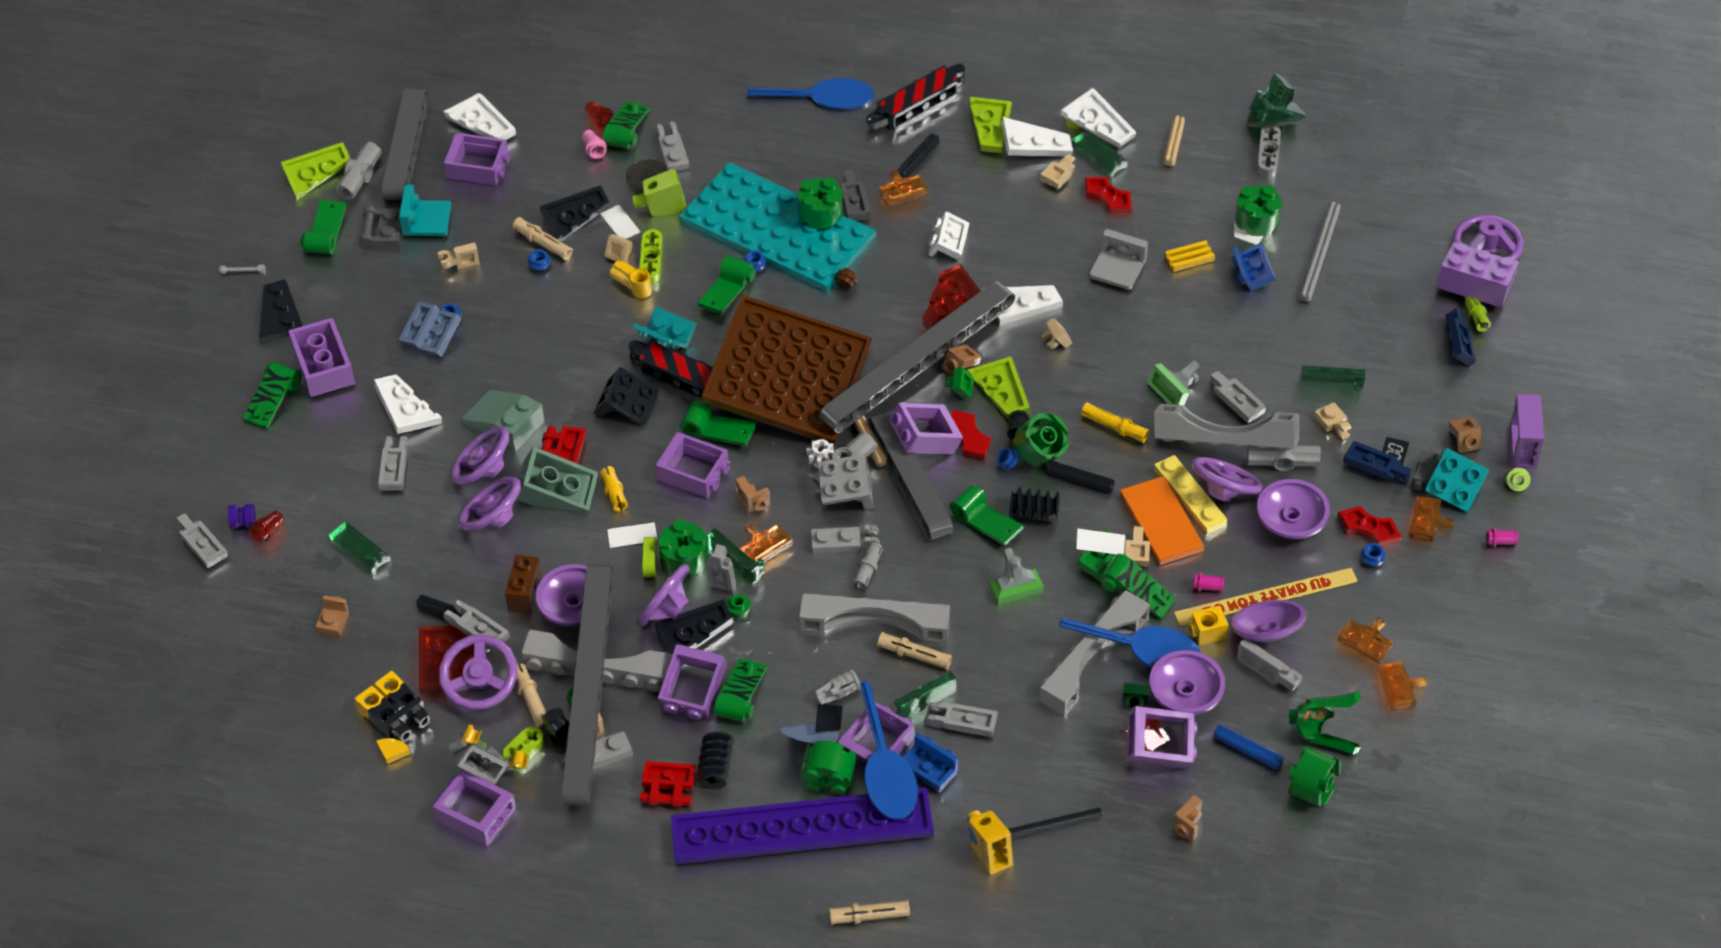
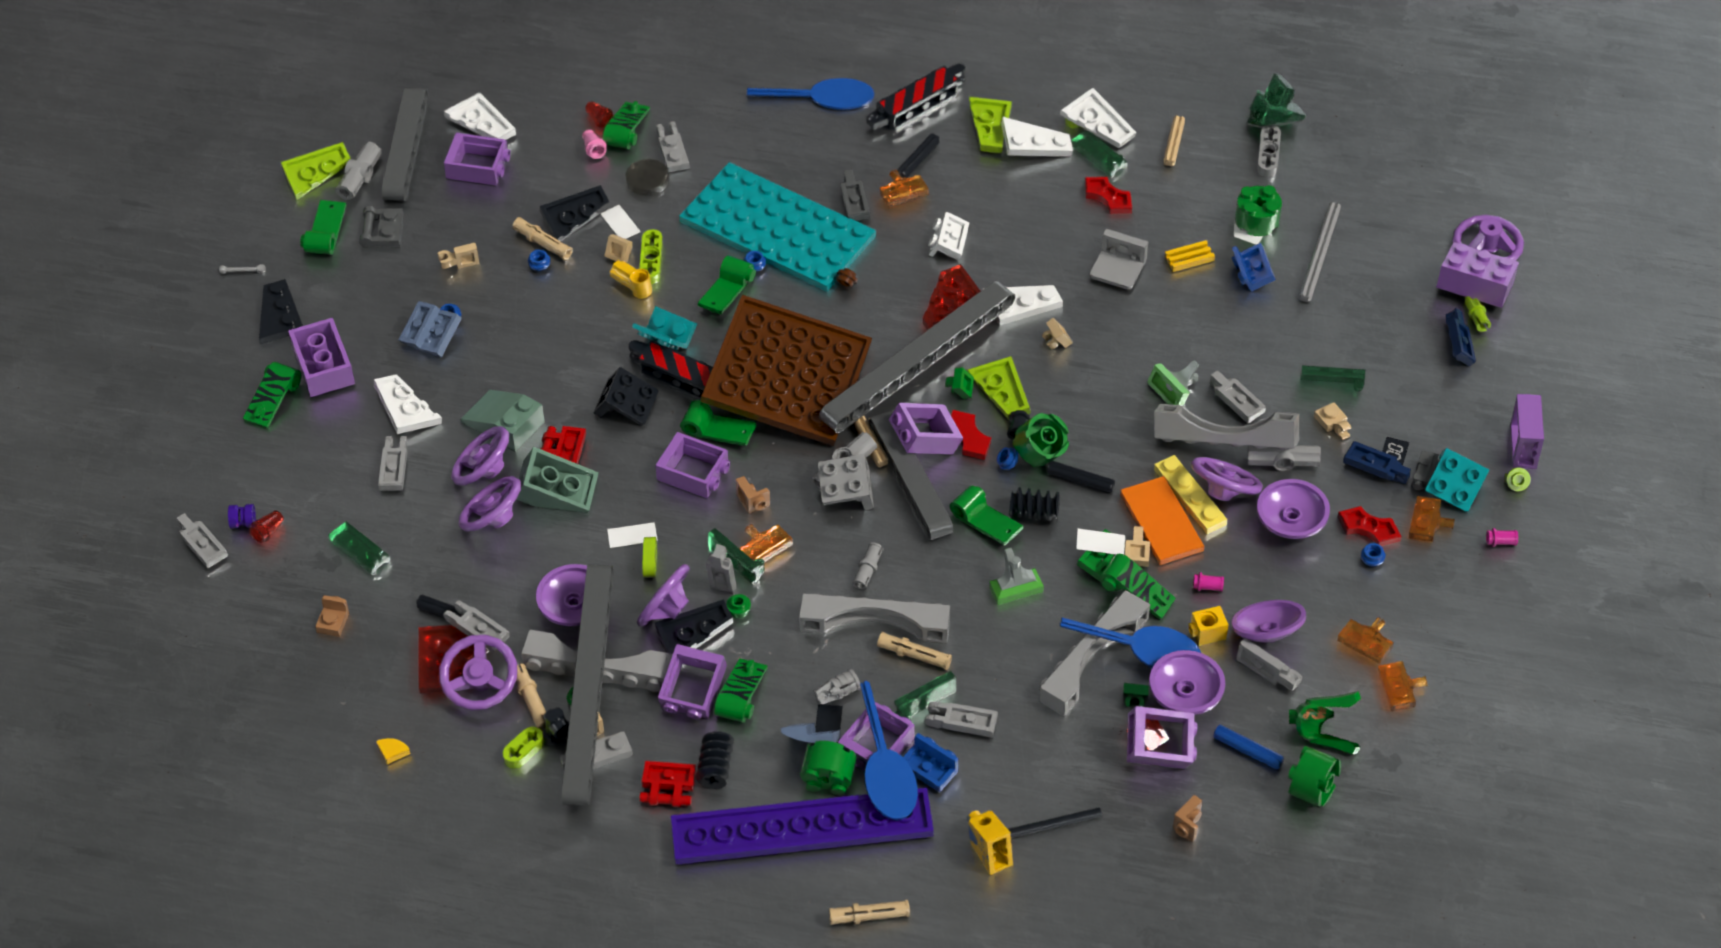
(392, 707): black hips -> none
(423, 216): teal bracket -> none
(481, 758): light grey torso -> none
(493, 820): medium lavender window -> none
(523, 583): reddish brown brick -> none
(613, 488): yellow pin -> none
(662, 194): lime torso -> none
(682, 545): green brick -> none
(820, 202): green brick -> none
(820, 451): white gear -> none
(843, 539): light grey hinge -> none
(960, 357): medium nougat bracket -> none
(1058, 173): tan plate -> none
(1123, 426): yellow pin -> none
(1280, 592): clear yellow sticker -> none
(1467, 434): medium nougat bracket -> none

